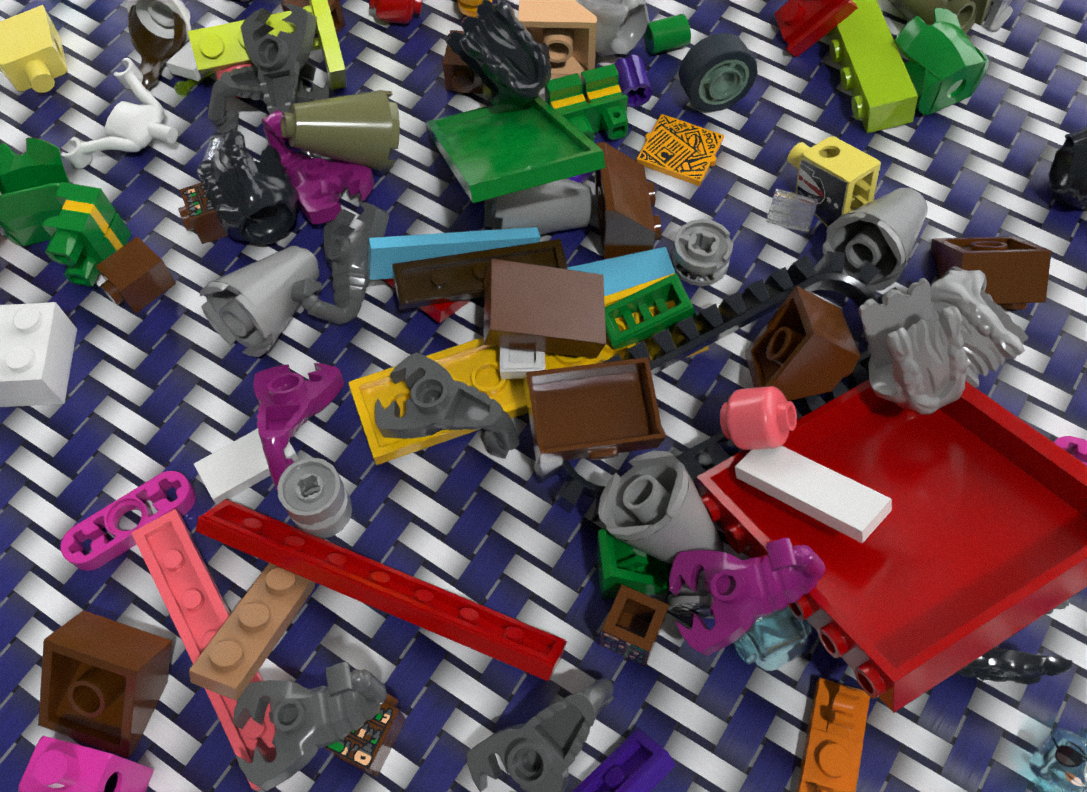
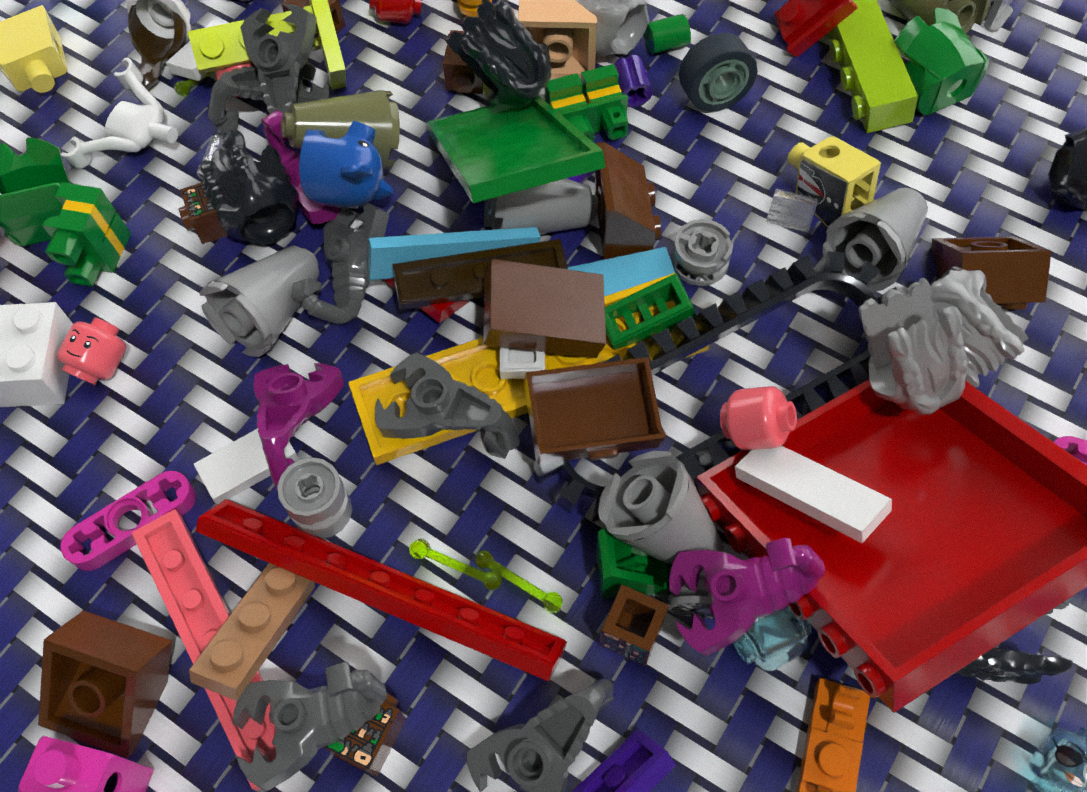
(91, 350): none -> coral head
(134, 275): reddish brown brick -> none
(342, 170): none -> blue piece
(421, 549): none -> clear neon green hinge
(552, 601): none -> clear neon green hinge
(680, 149): light orange piece -> none
(803, 348): reddish brown slope -> none

